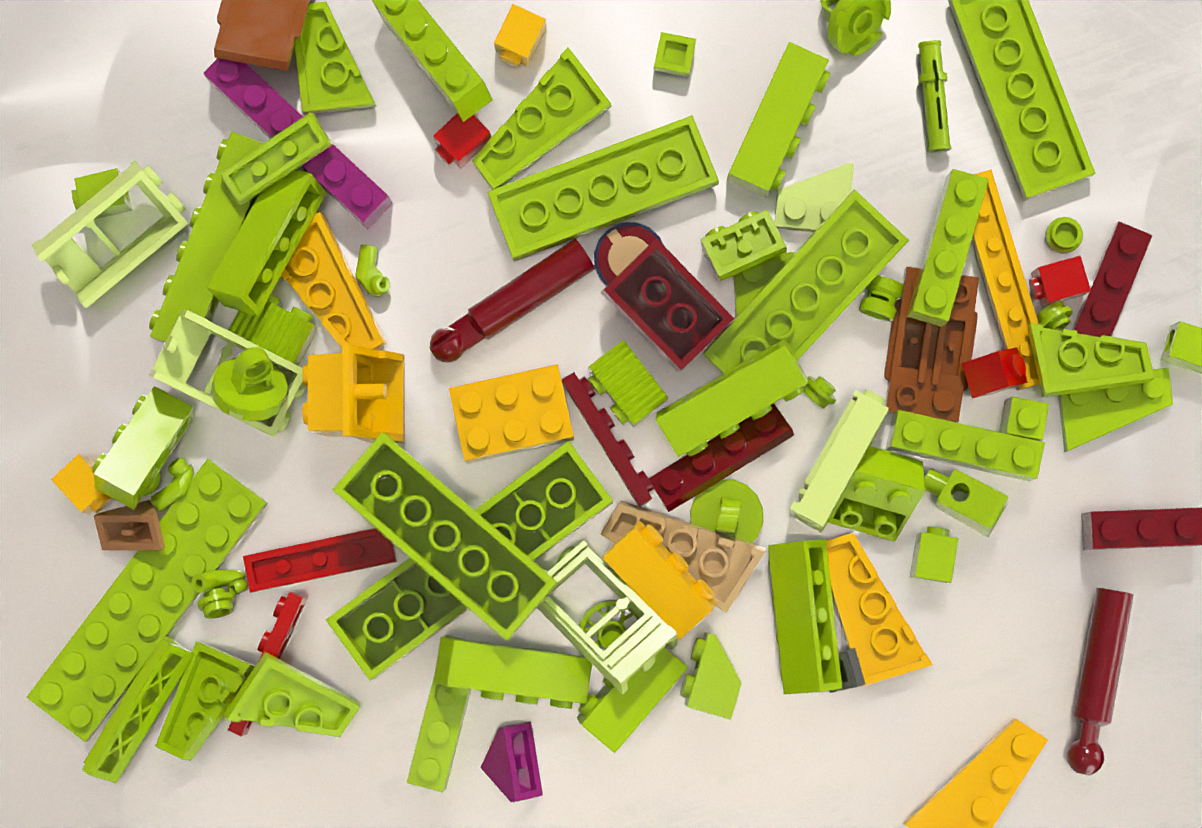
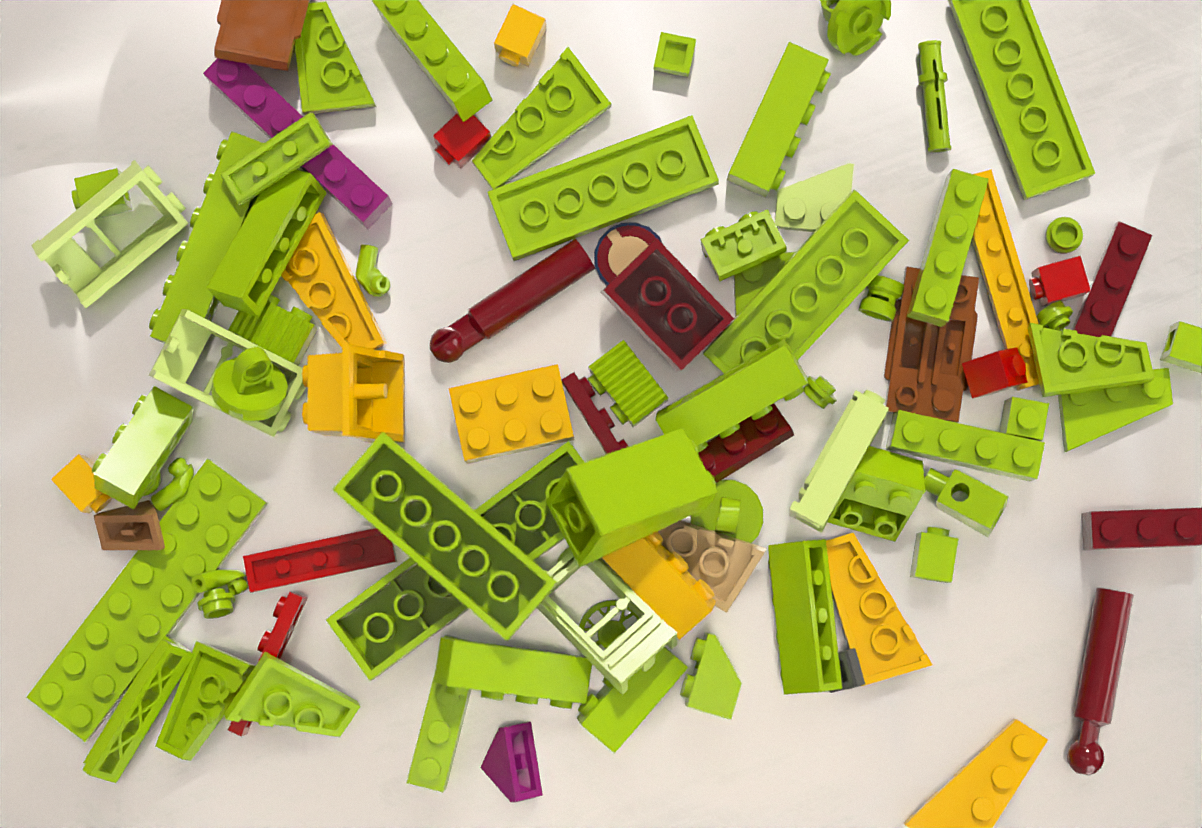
(630, 494): none -> lime slope

